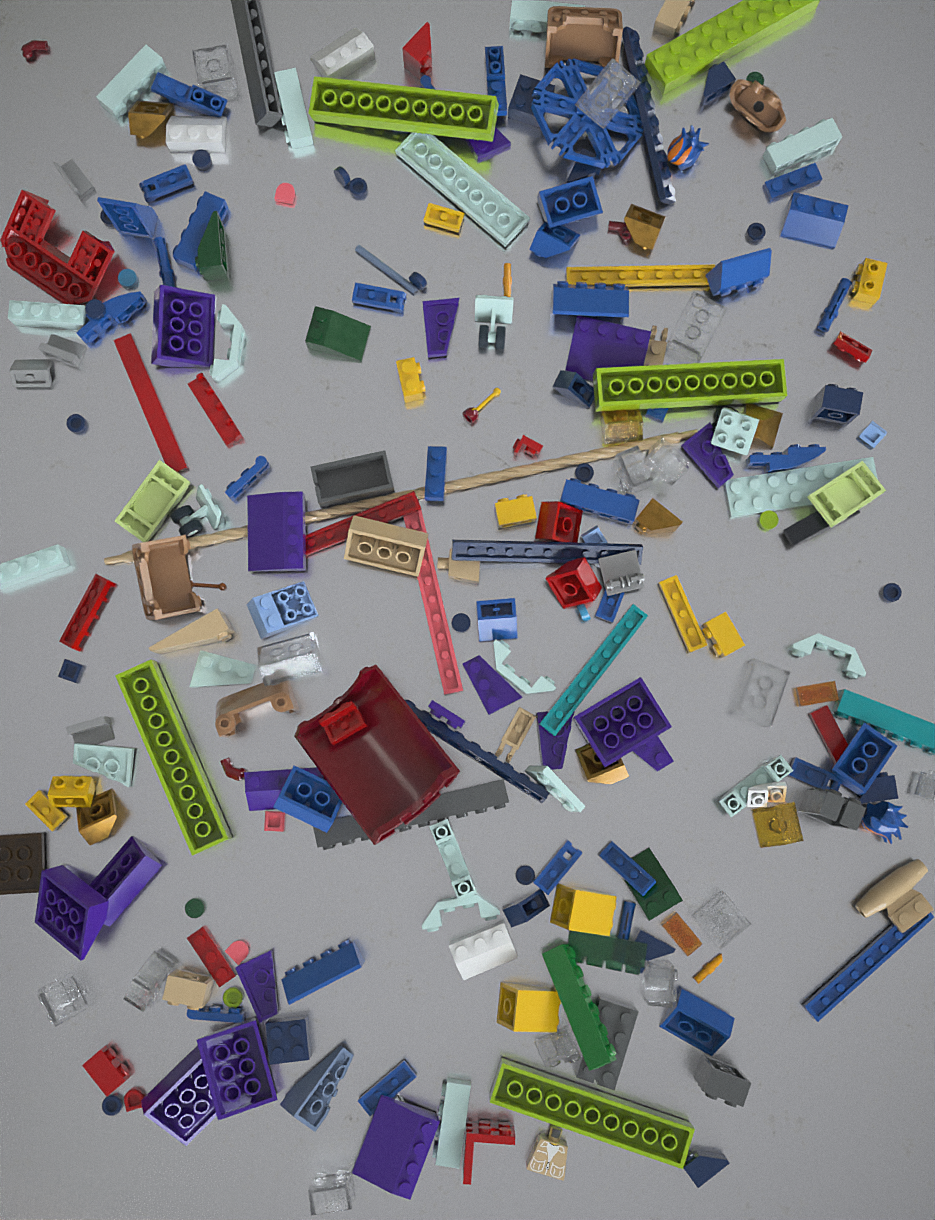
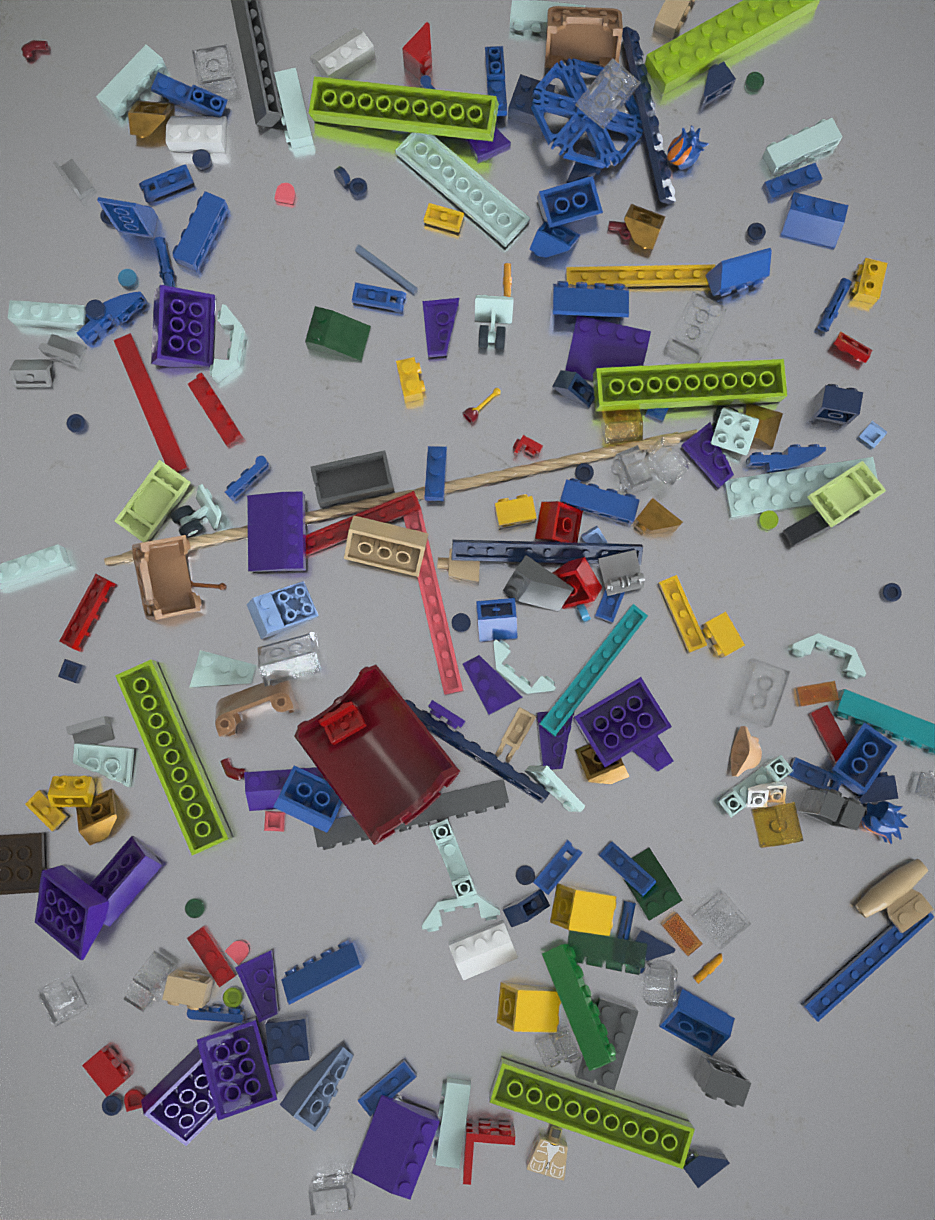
(63, 277): red slope -> none
(206, 630): tan slope -> none
(212, 251): dark green slope -> none
(418, 280): dark blue tile -> none
(537, 586): none -> dark grey slope
(656, 349): tan hinge -> none
(744, 96): medium nougat piece -> none
(745, 752): none -> light nougat hat

